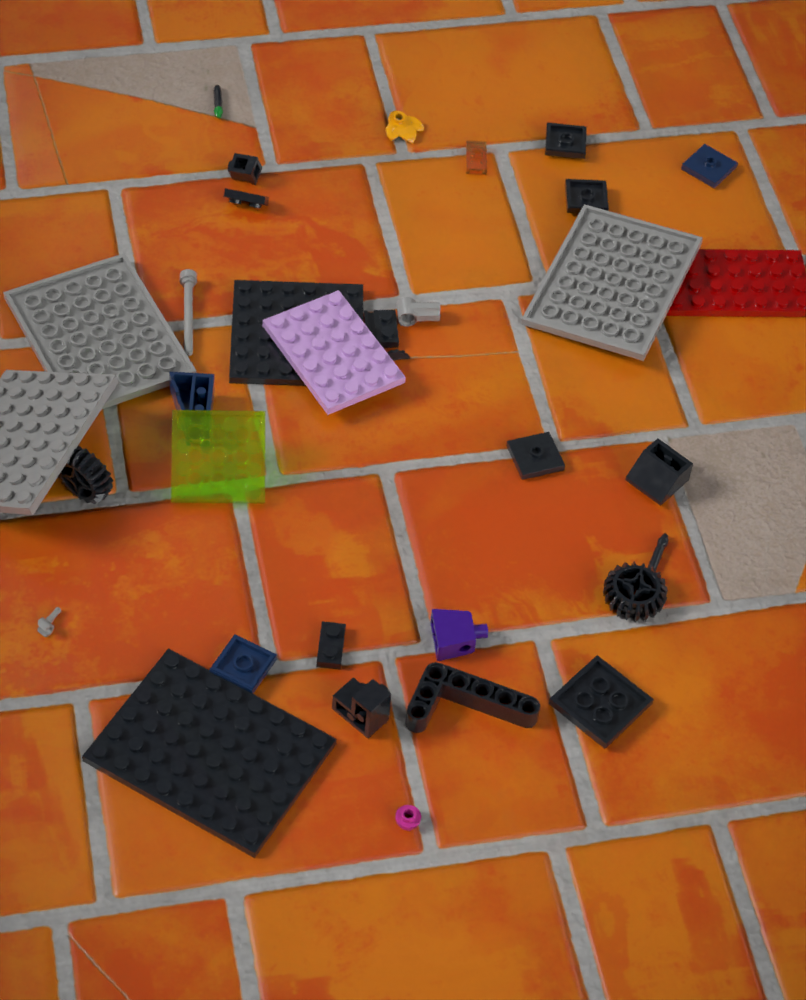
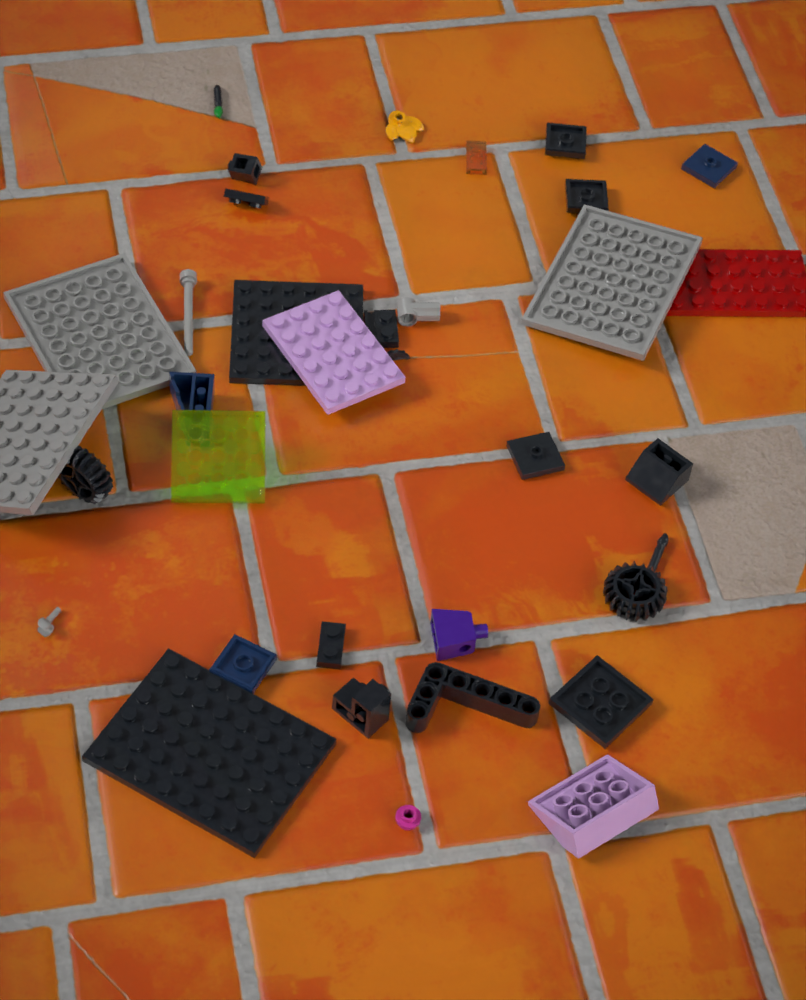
(595, 805): none -> lavender slope

